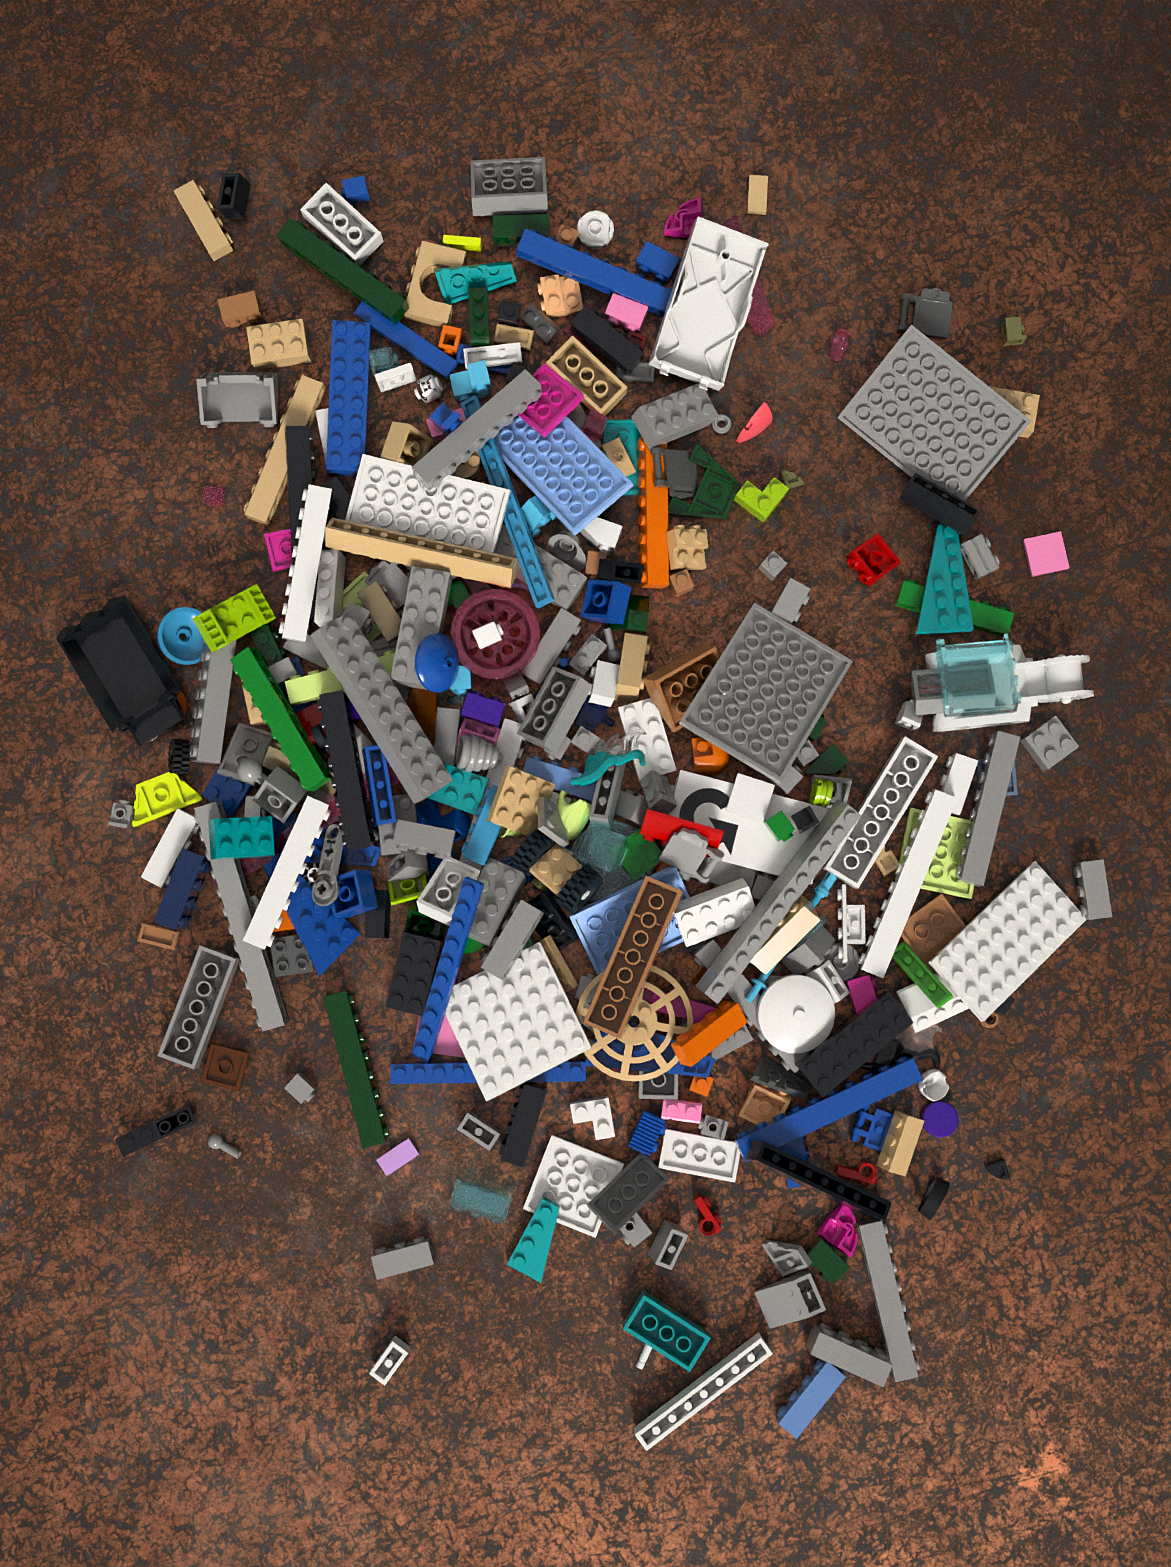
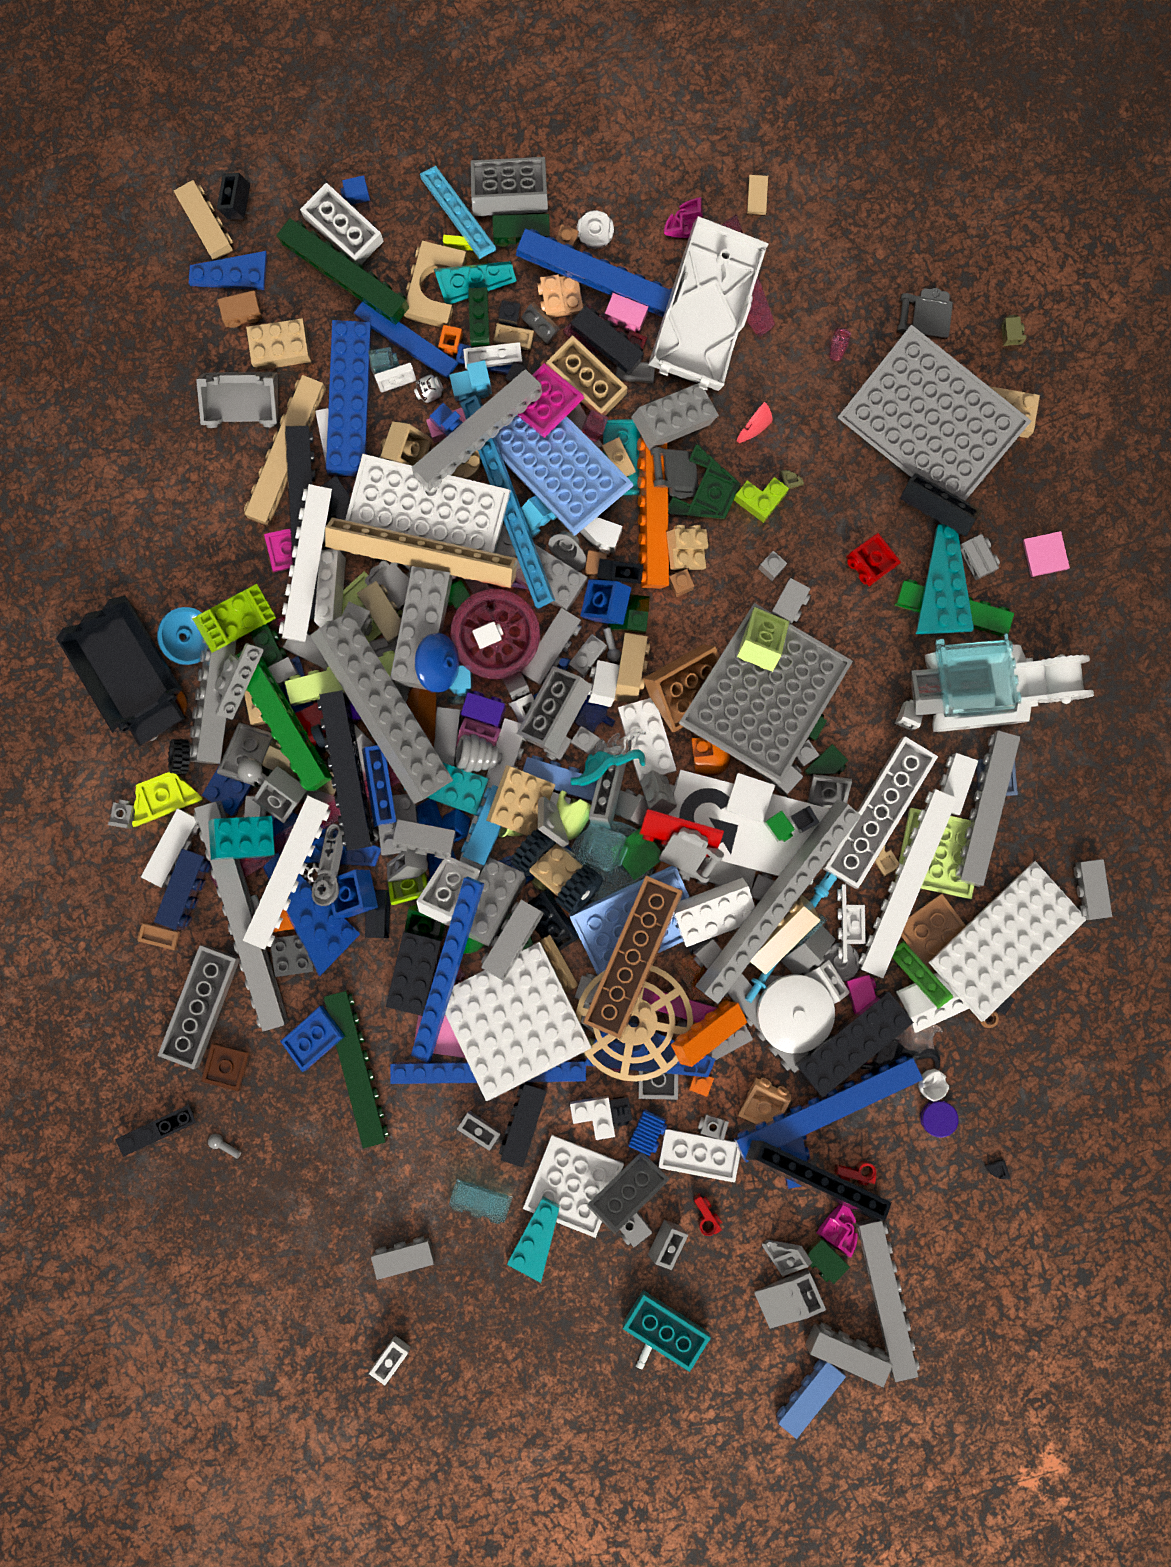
(214, 496): clear pink plate -> none
(234, 272): none -> blue wing
(235, 679): none -> light grey bracket
(301, 1088): light grey brick -> none
(312, 1038): none -> blue tile
(397, 1156): lavender tile -> none
(457, 212): none -> medium azure tile
(620, 1110): none -> black brick
(657, 263): blue brick -> none
(681, 1110): bright pink brick -> none
(702, 1391): white brick -> none
(721, 418): light grey plate -> none
(763, 639): none -> yellowish green slope
(777, 1077): dark grey wing -> none
(821, 792): lime wheel -> none
(877, 1129): blue plate -> none
(900, 1143): tan brick -> none
(933, 1197): black tyre -> none
(1049, 743): light grey brick -> none

